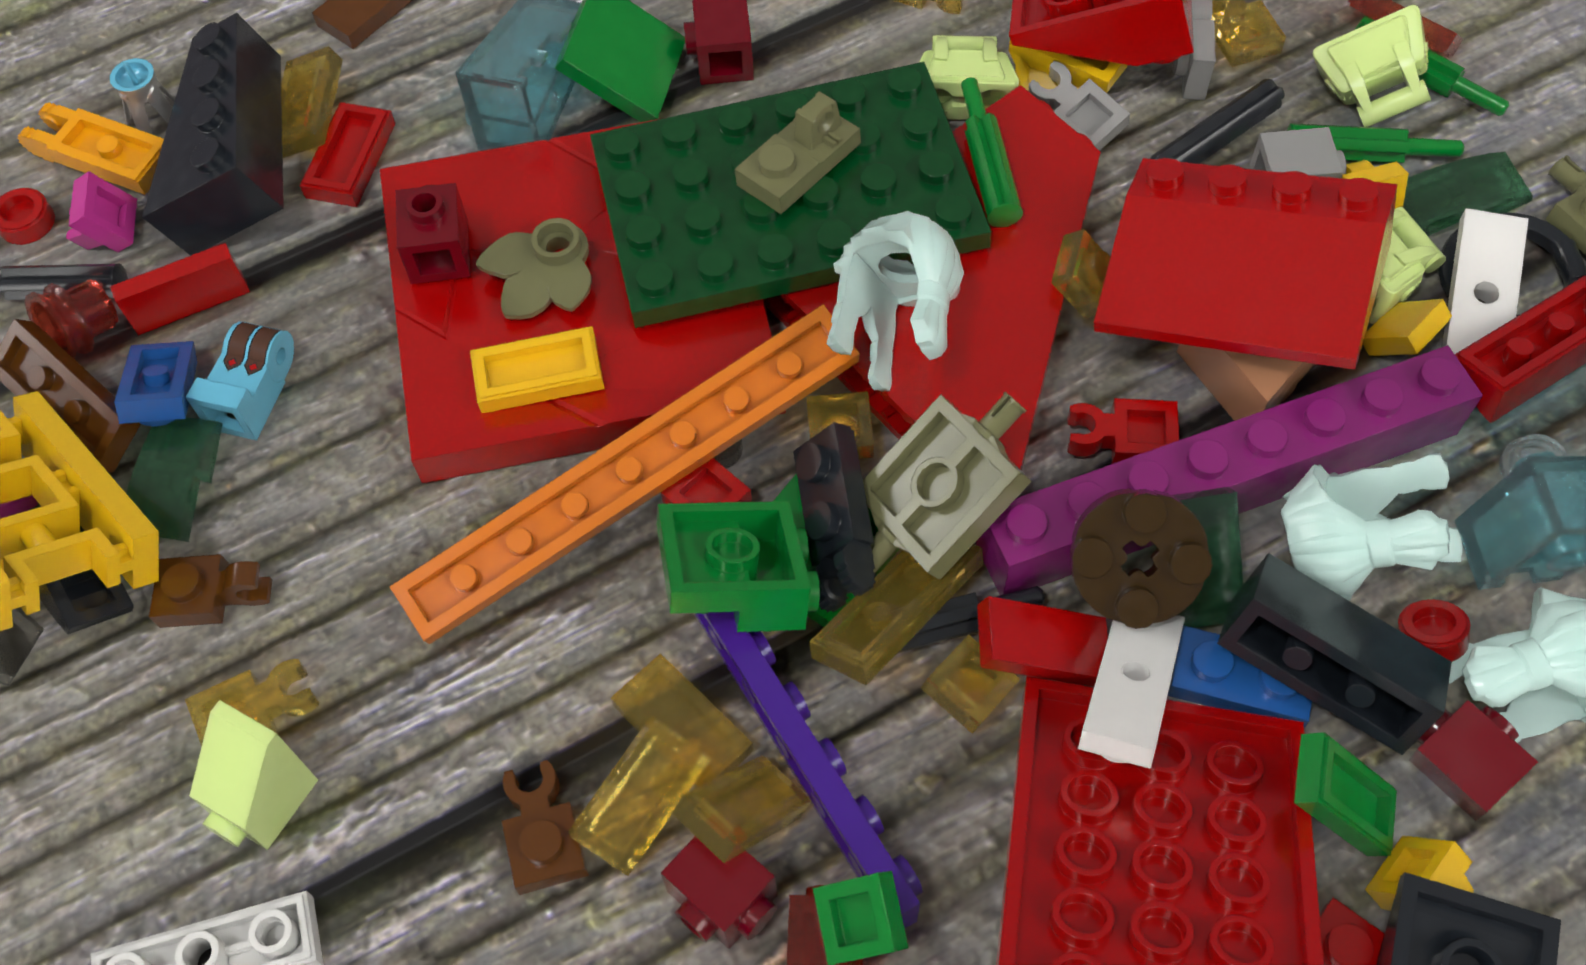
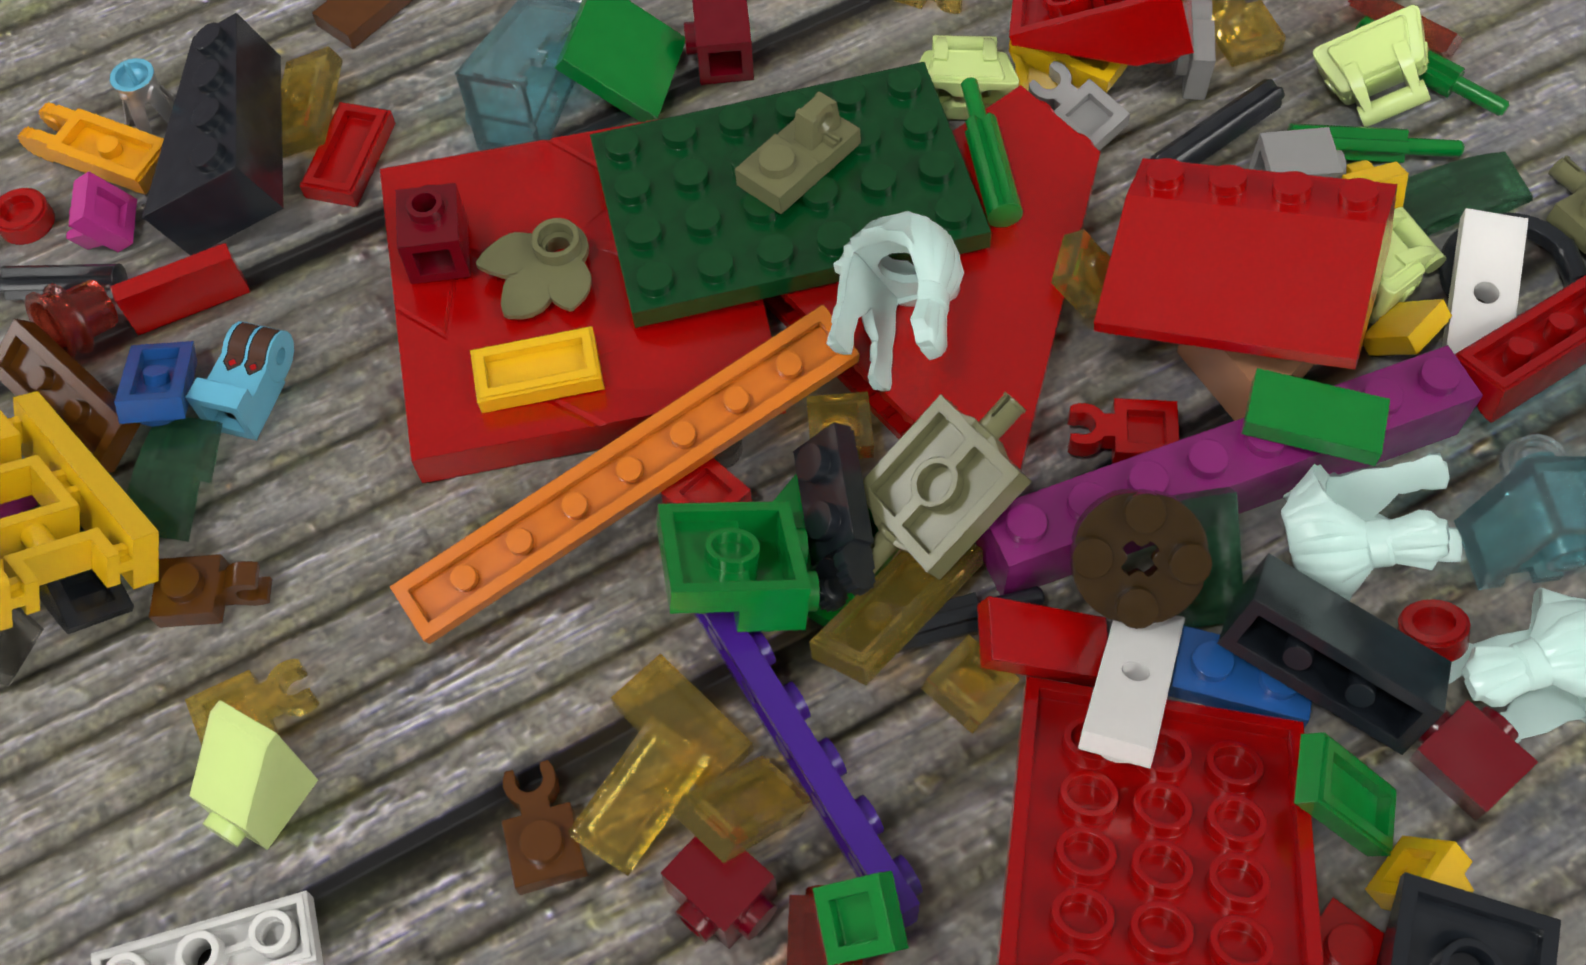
(1316, 416): none -> green tile

